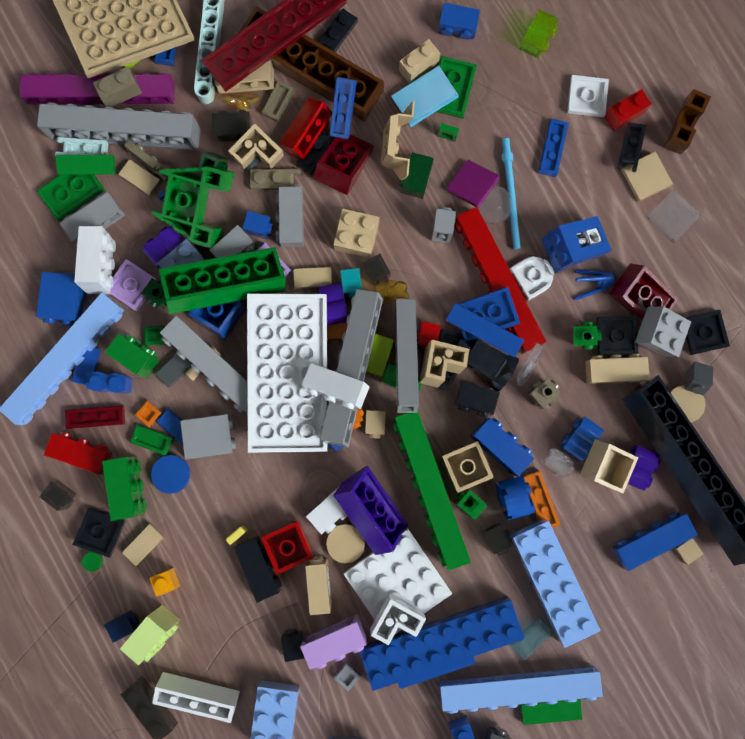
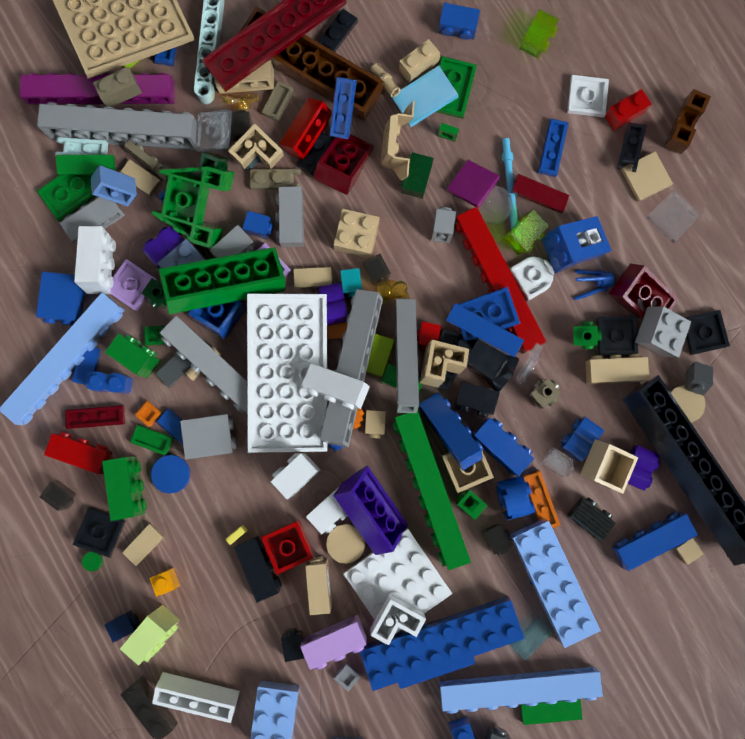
(113, 186): none -> medium blue brick
(213, 131): none -> clear tile
(295, 475): none -> white brick
(389, 84): none -> tan pin
(451, 431): none -> blue brick
(526, 232): none -> clear neon green brick
(540, 193): none -> dark red tile
(591, 518): none -> pearl dark grey brick

